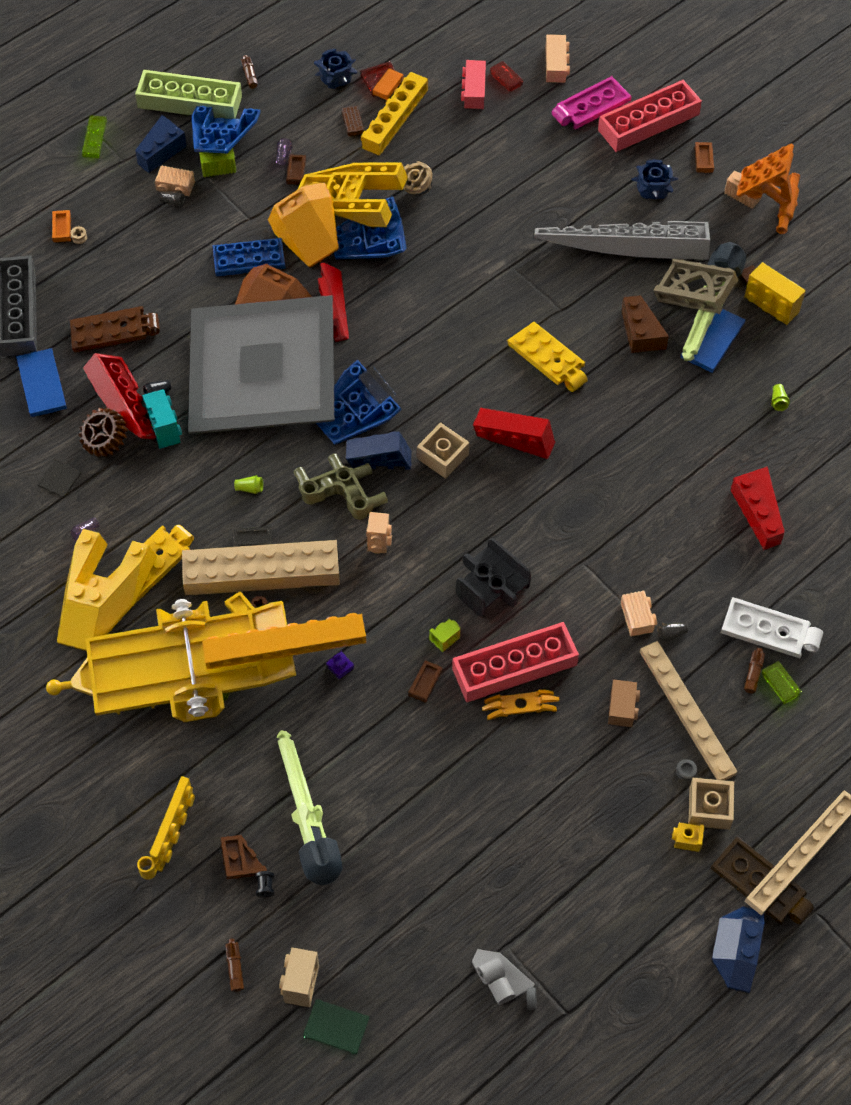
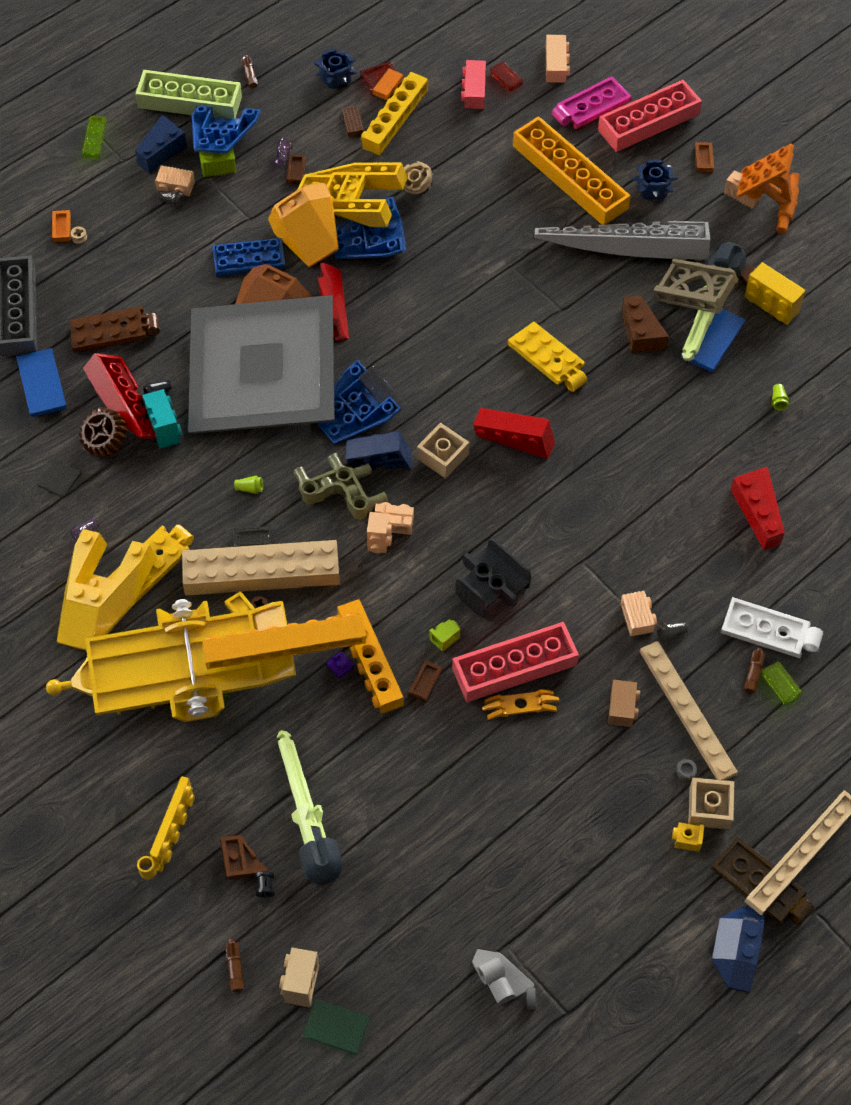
(384, 700): none -> light orange brick
(399, 516): none -> light nougat brick
(571, 170): none -> light orange brick

